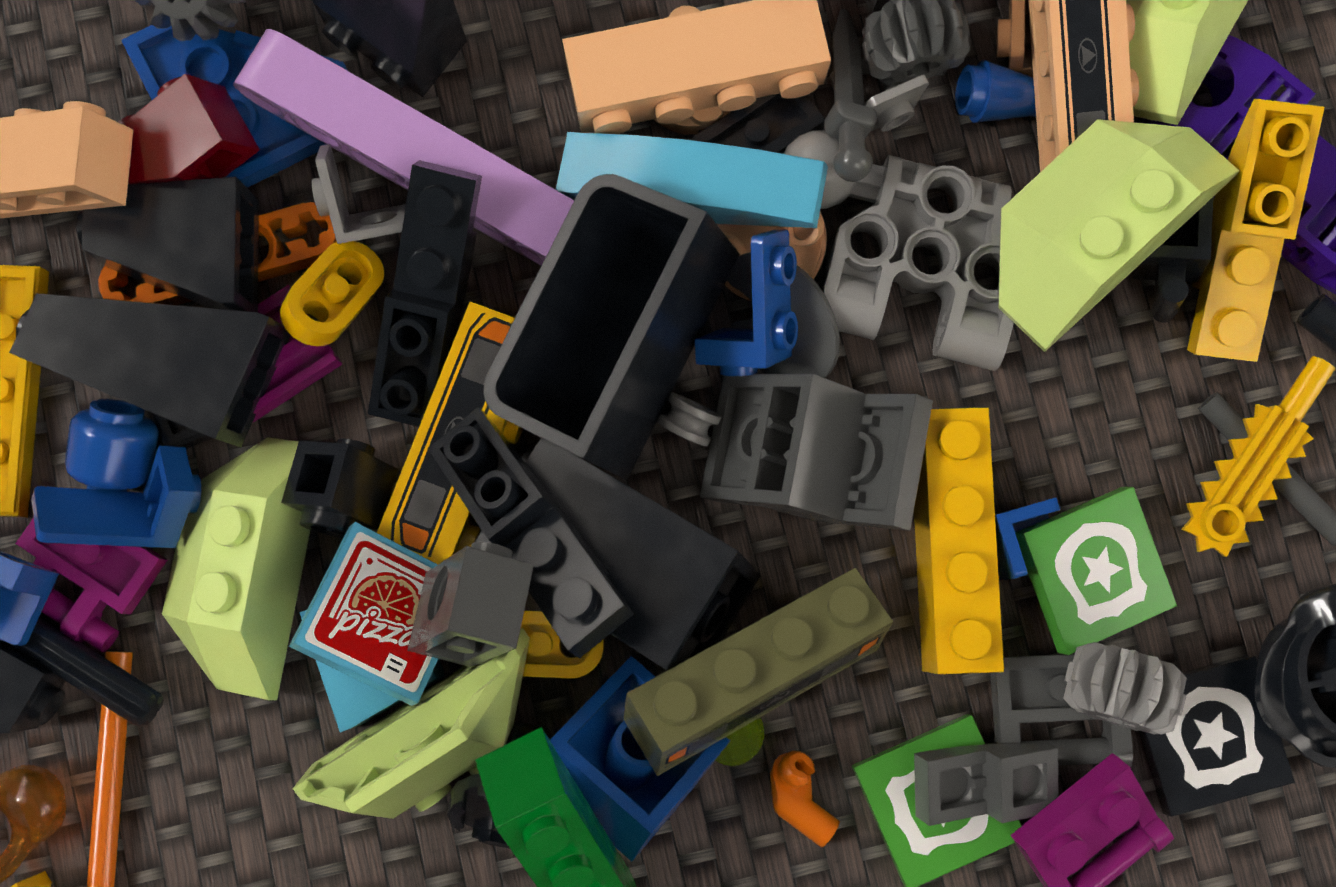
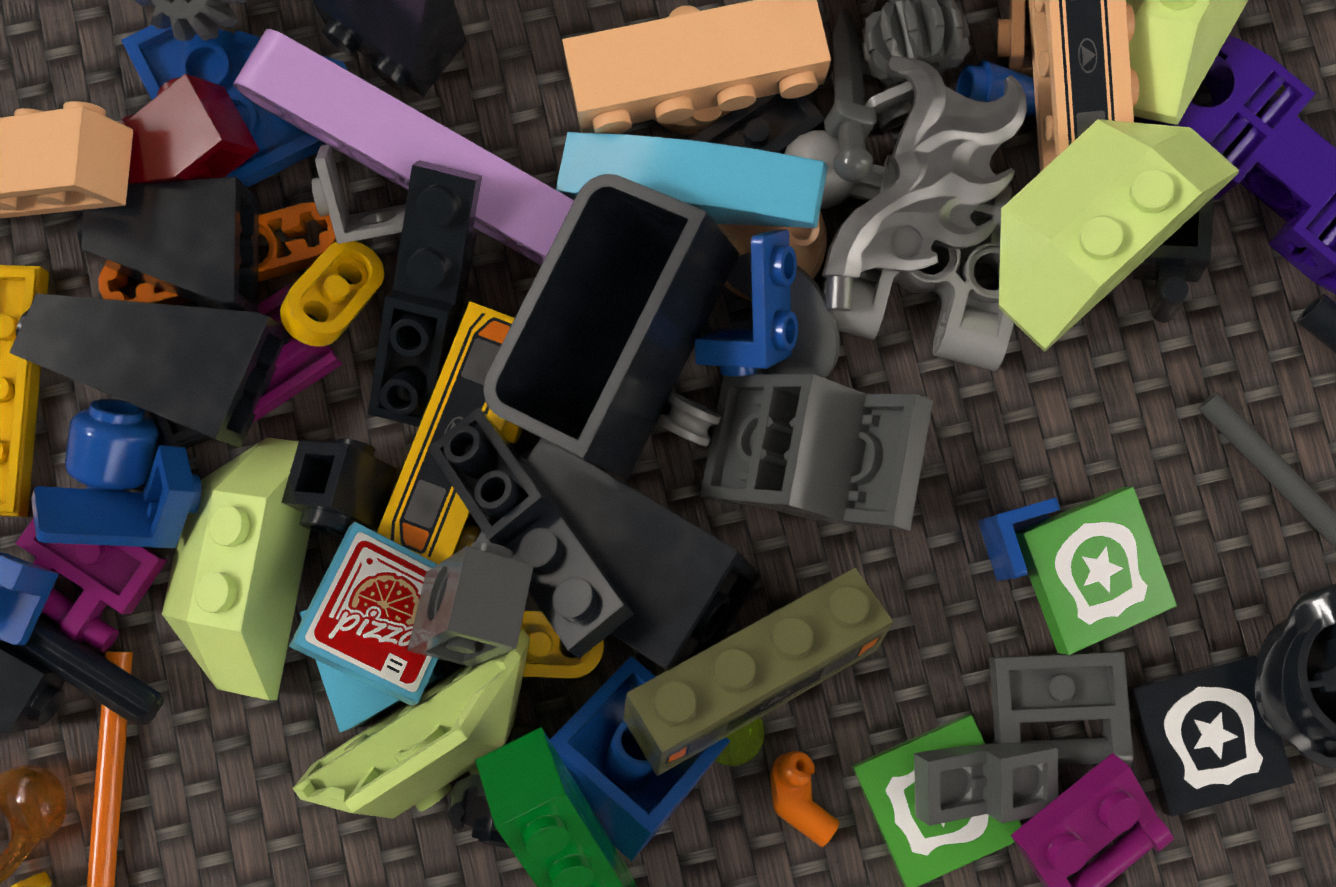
(938, 182): none -> flat silver piece
(958, 546): yellow brick -> none
(1125, 688): light grey gear -> none
(1250, 227): yellow slope -> none
(1259, 459): yellow piece -> none

